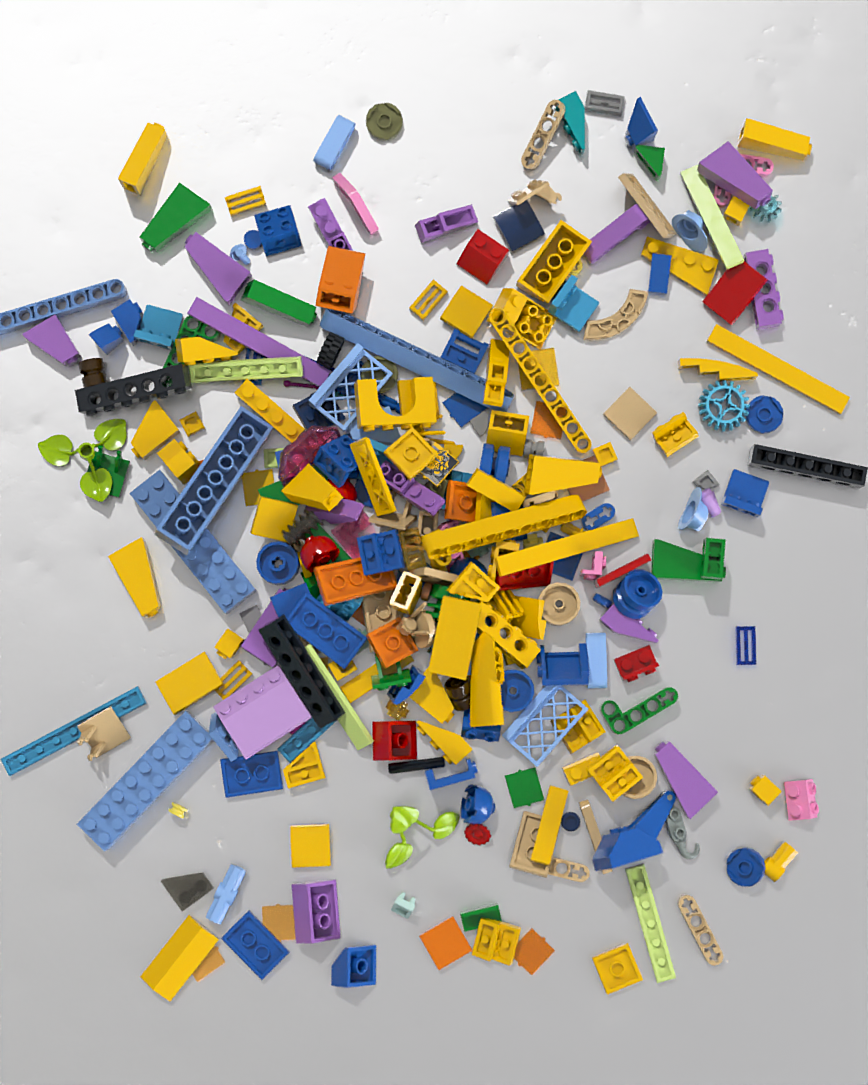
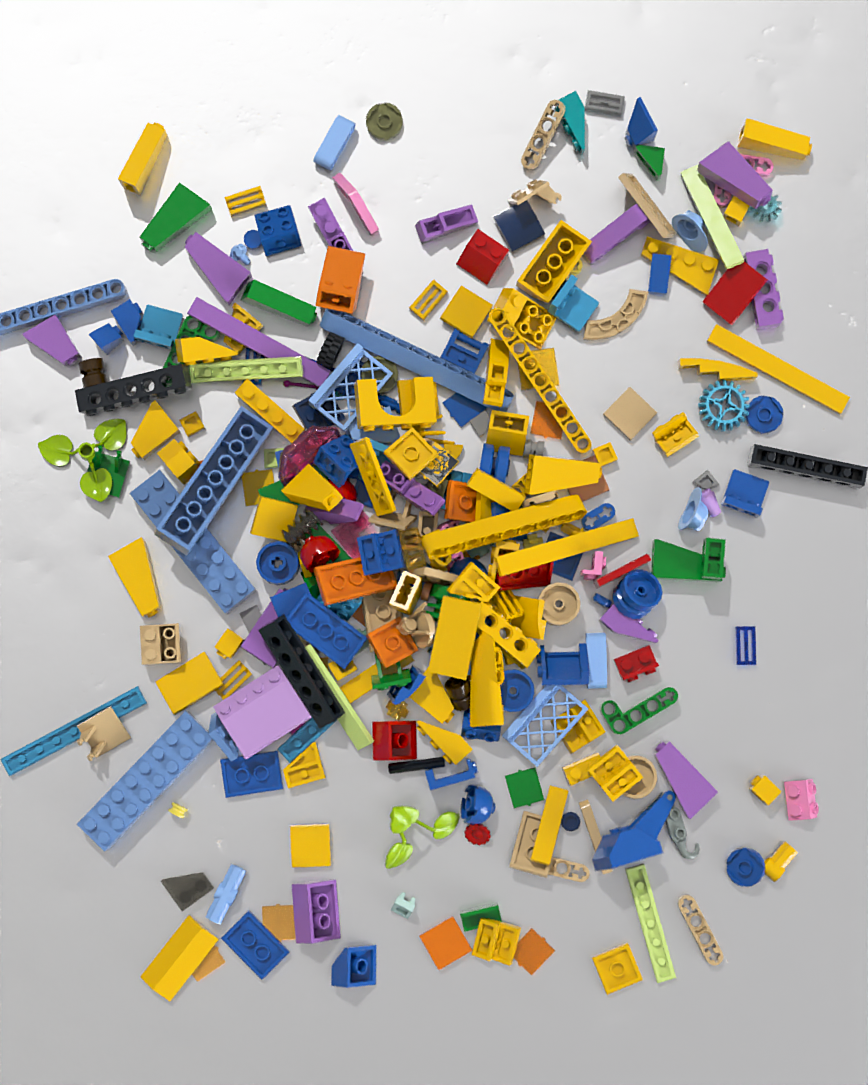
(160, 644): none -> tan slope

